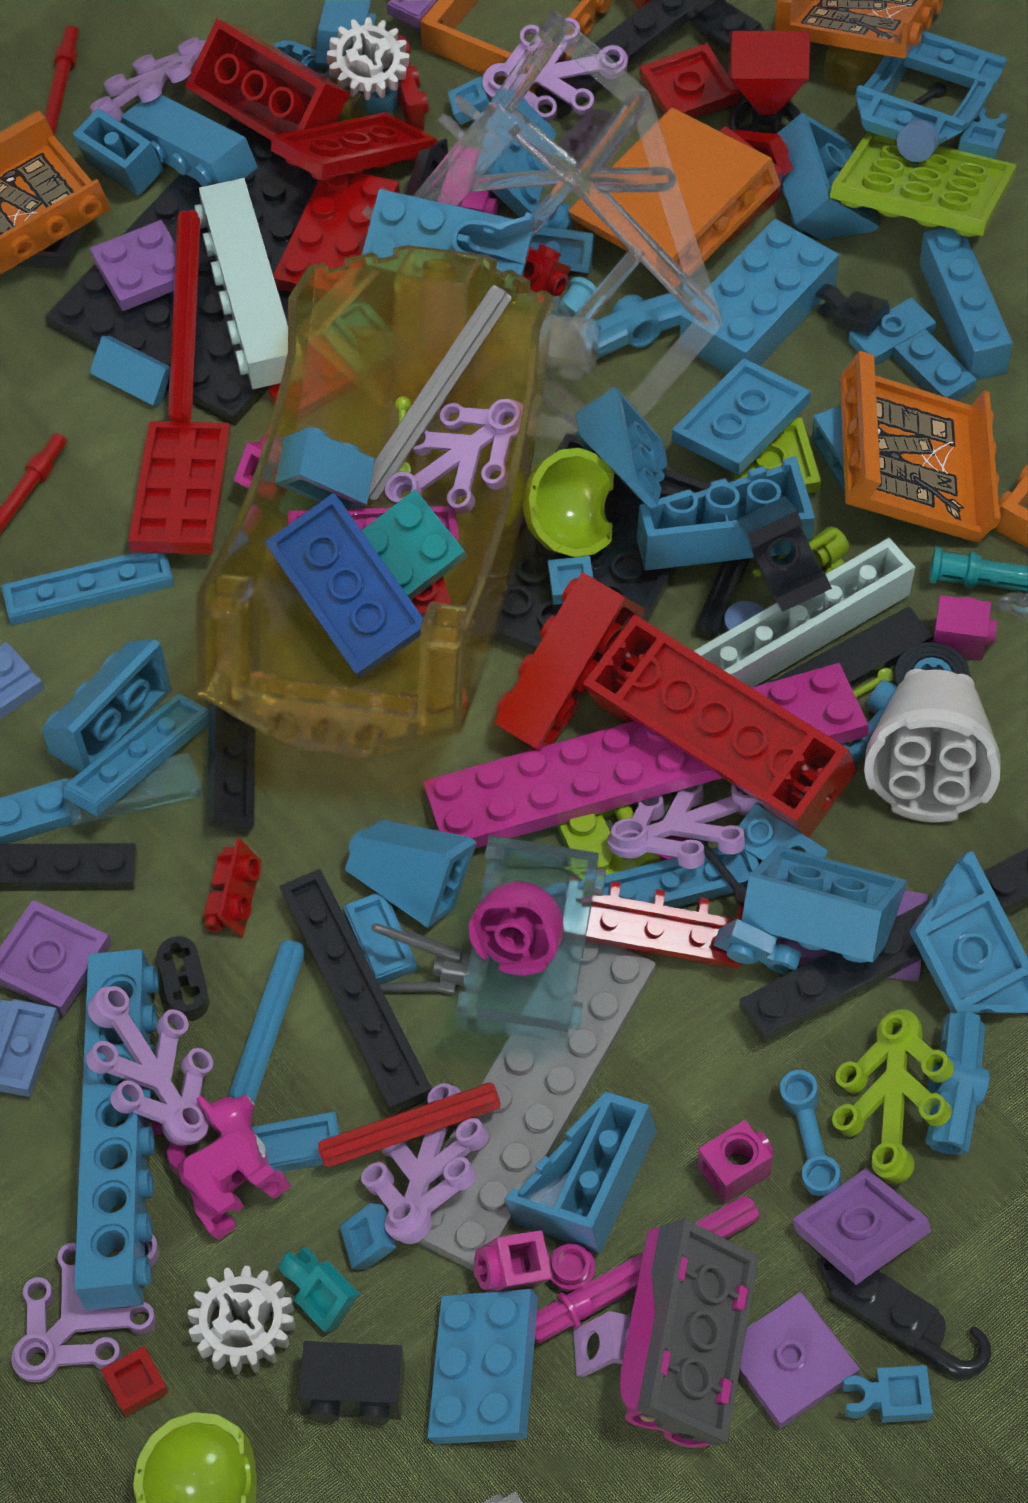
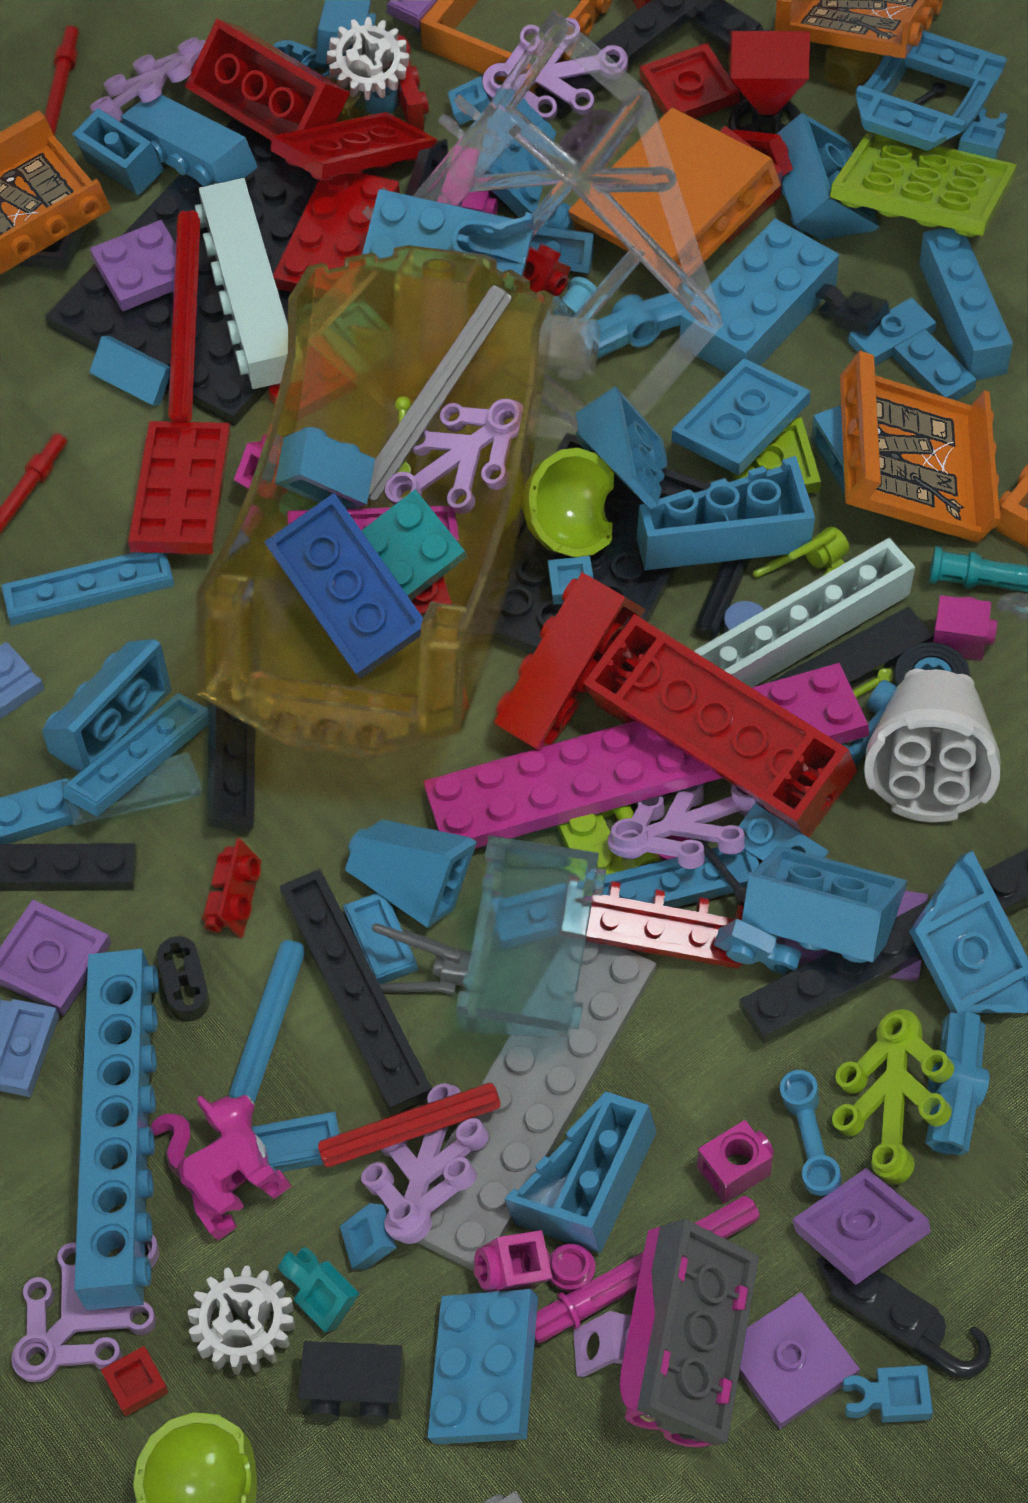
(150, 1069): lavender plant -> none
(517, 928): dark pink cylinder -> none
(797, 574): black piece -> none
(917, 141): medium blue tile -> none

